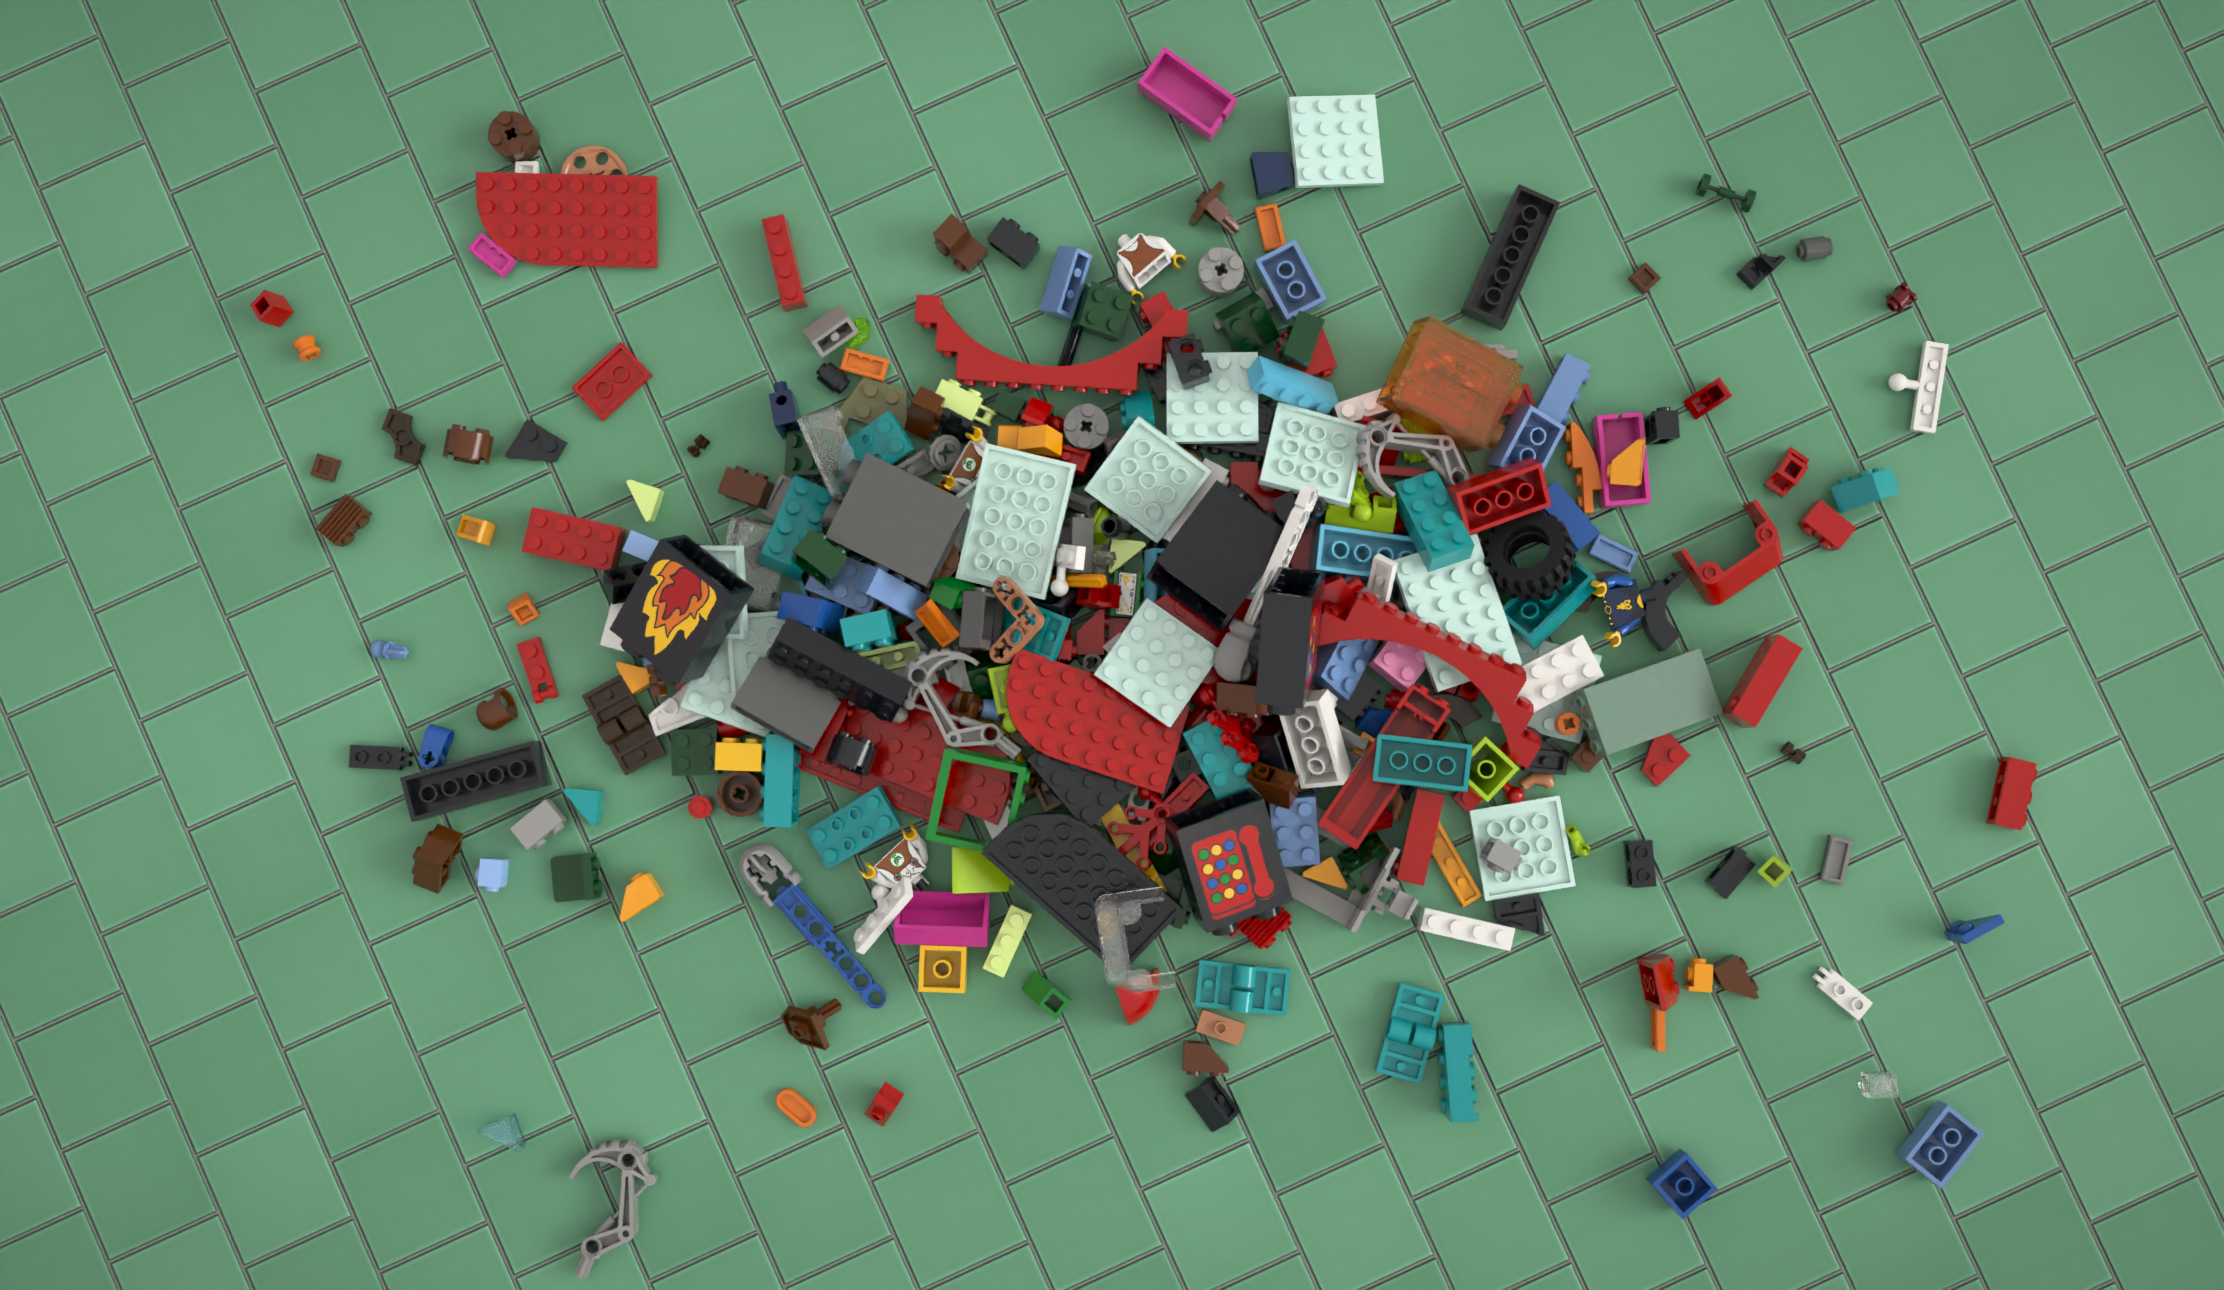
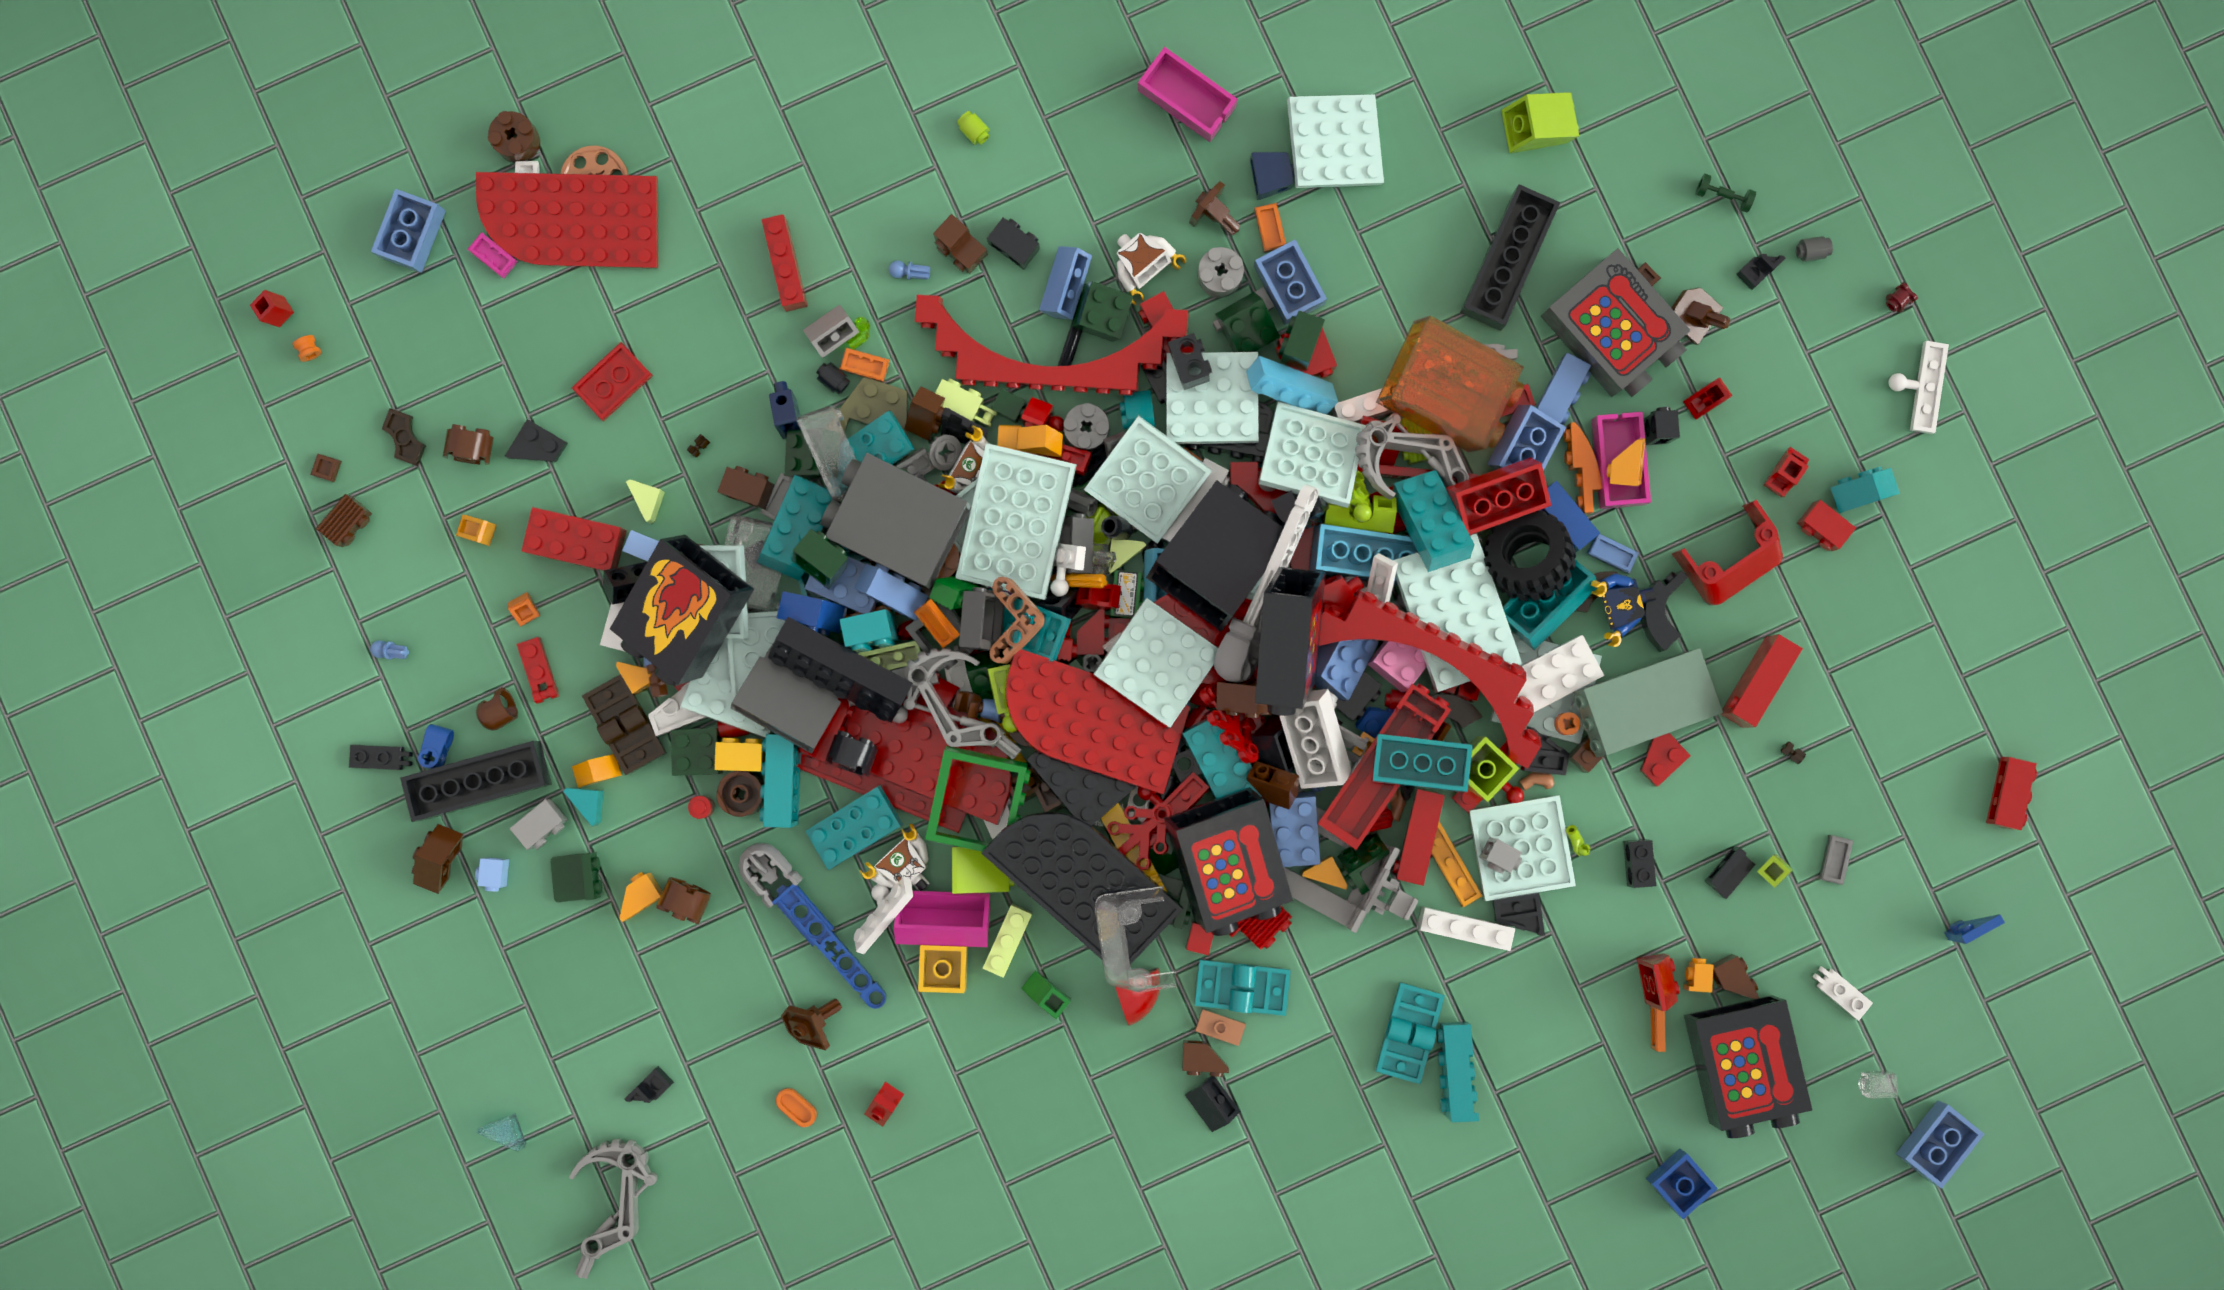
(408, 230): none -> medium blue brick
(596, 770): none -> light orange slope
(651, 1087): none -> black slope
(684, 900): none -> reddish brown brick
(898, 269): none -> medium blue axle
(973, 128): none -> lime brick
(1199, 940): none -> red brick
(1540, 121): none -> lime slope
(1617, 325): none -> brick
(1699, 312): none -> reddish brown piece
(1748, 1065): none -> brick

